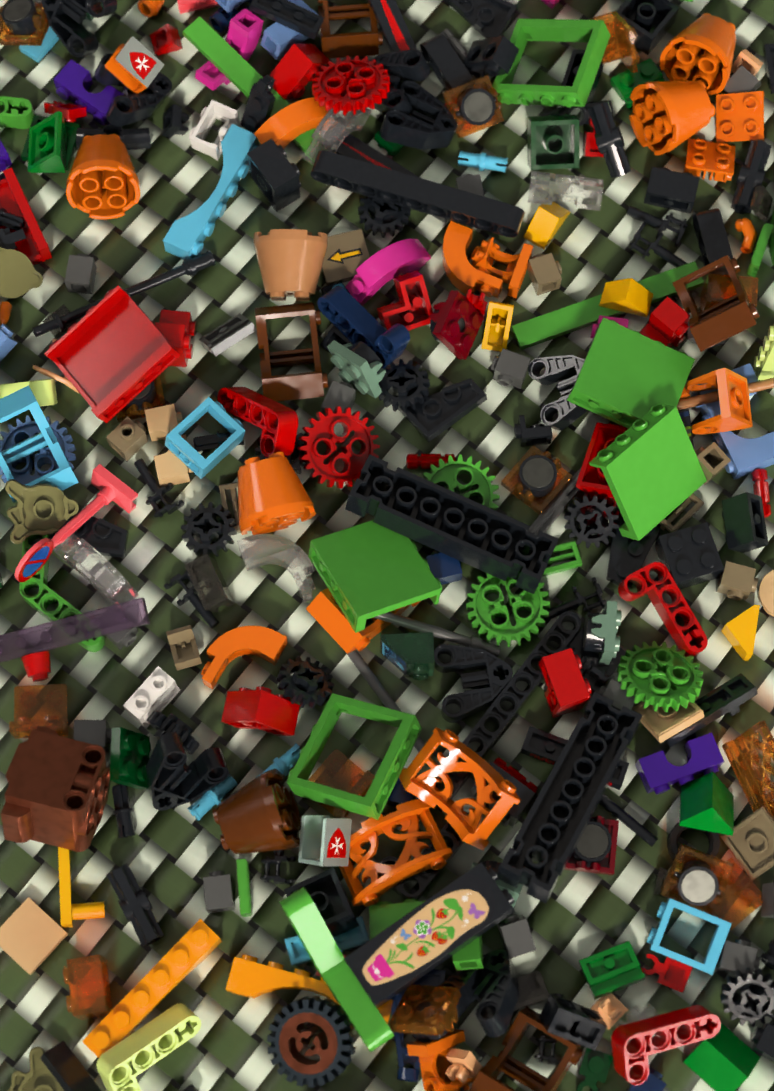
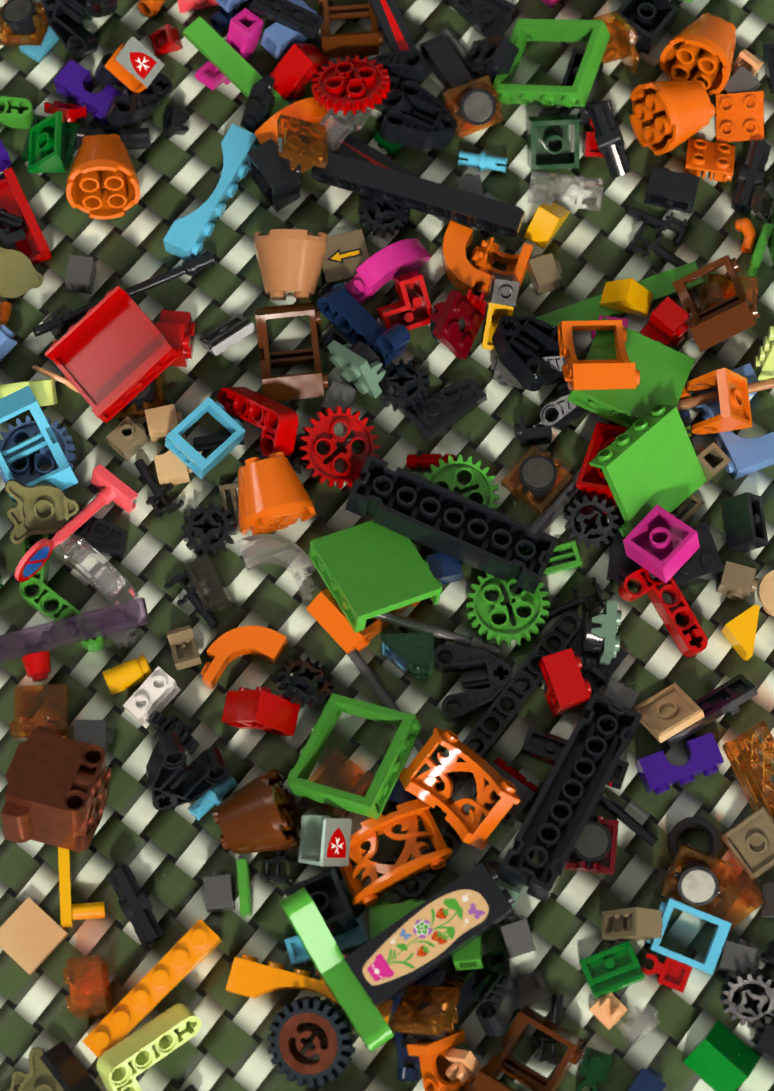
(123, 811): black axle -> none
(127, 674): none -> yellow piece
(129, 758): dark green plate -> none
(207, 118): white window -> none
(286, 761): medium azure pin -> none
(301, 143): none -> clear orange piece
(503, 289): none -> dark grey brick
(517, 345): none -> black connector
(572, 1022): black brick -> none
(596, 374): none -> orange window
(626, 81): green plate -> none
(631, 924): none -> dark tan brick
(660, 676): bright green gear -> none
(661, 543): none -> dark pink brick
(695, 1025): red beam -> none
(707, 805): green slope -> none
(711, 238): black beam -> none
(762, 489): red axle -> none

